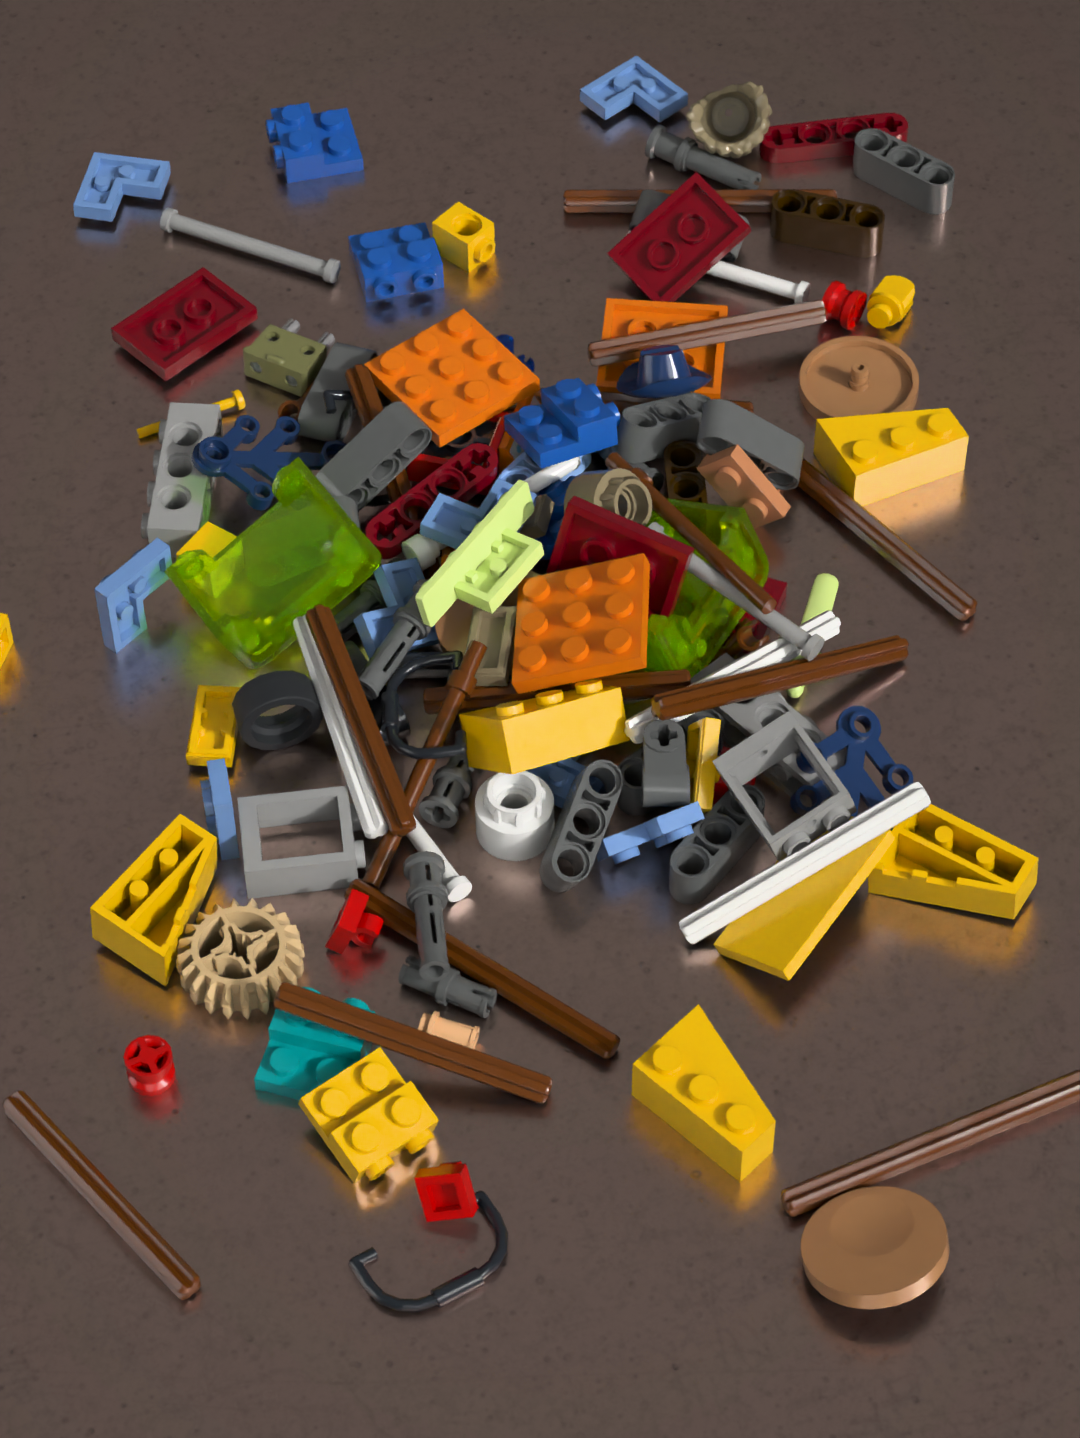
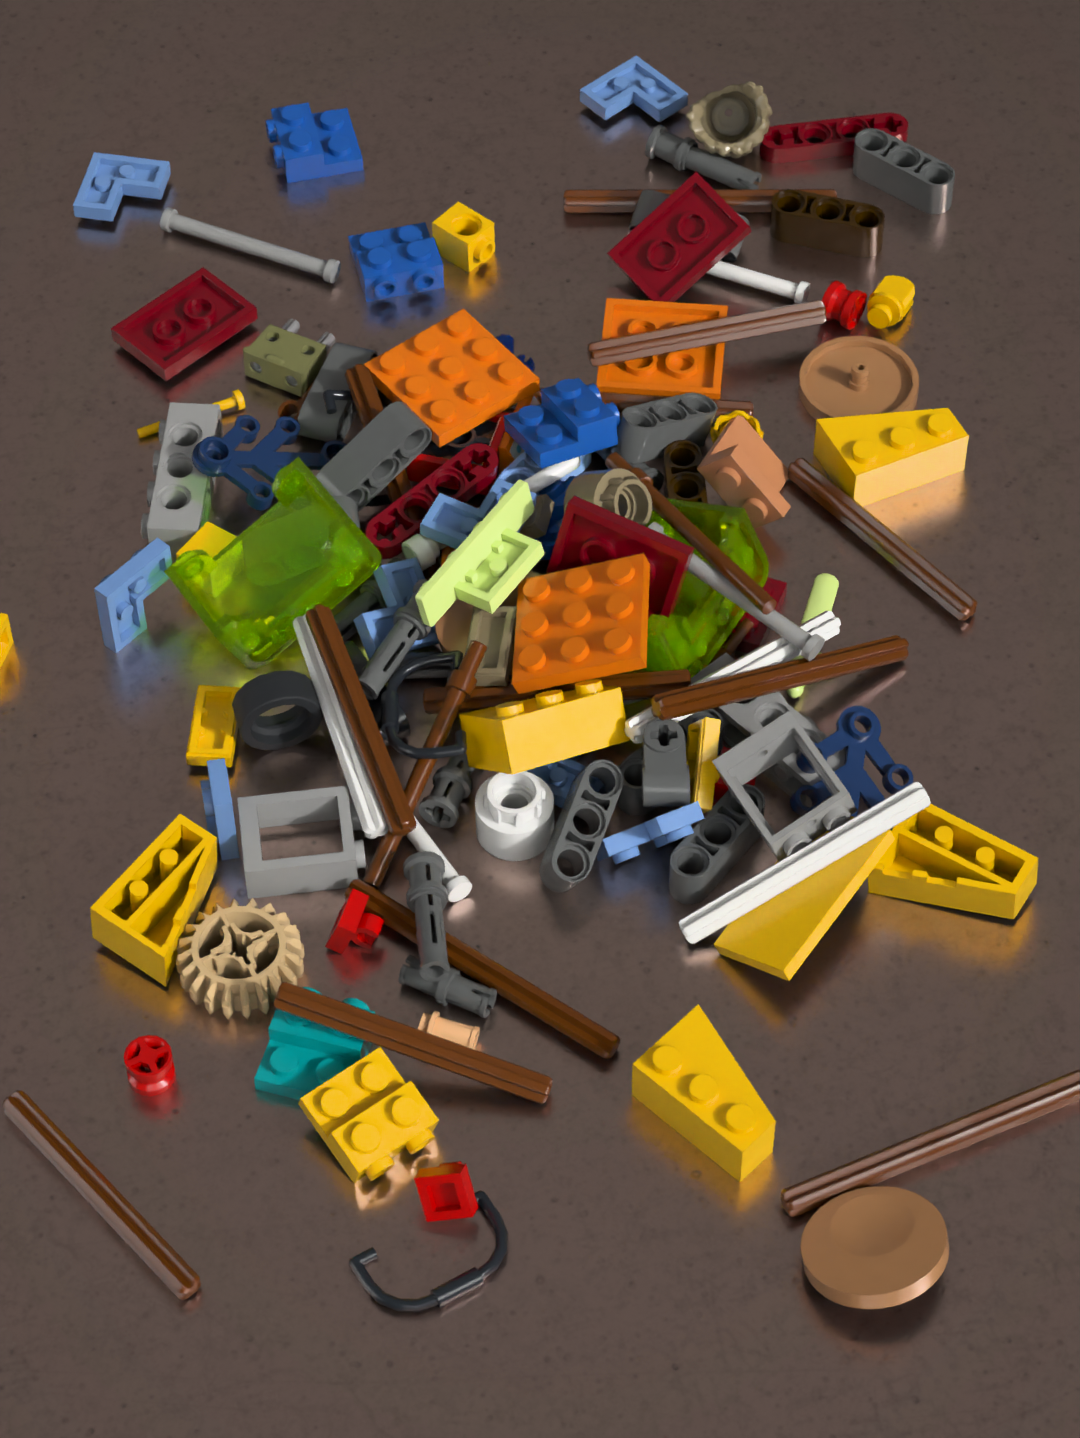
(661, 374): dark blue hat -> none
(746, 640): reddish brown hand -> none
(768, 446): dark grey beam -> none

